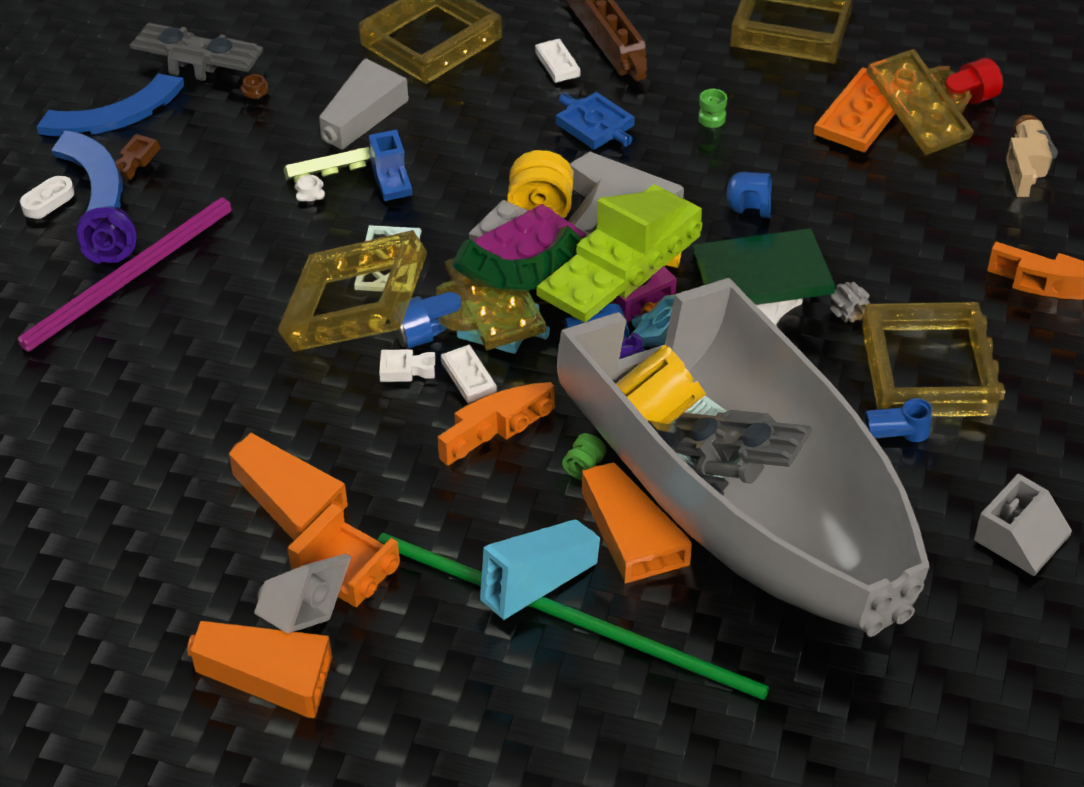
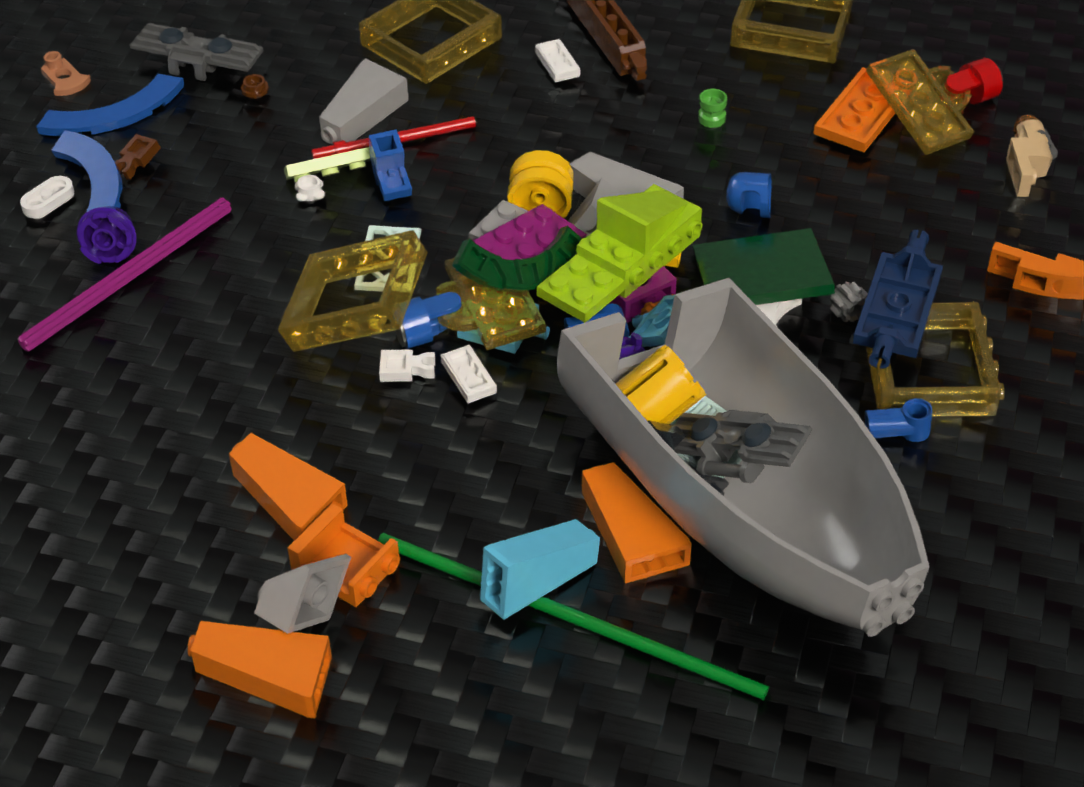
(58, 66): none -> nougat piece
(405, 135): none -> red bar
(499, 413): orange slope -> none
(586, 453): bright green wheel -> none
(595, 120): blue plate -> none
(898, 302): none -> dark blue plate
(1023, 525): light grey slope -> none

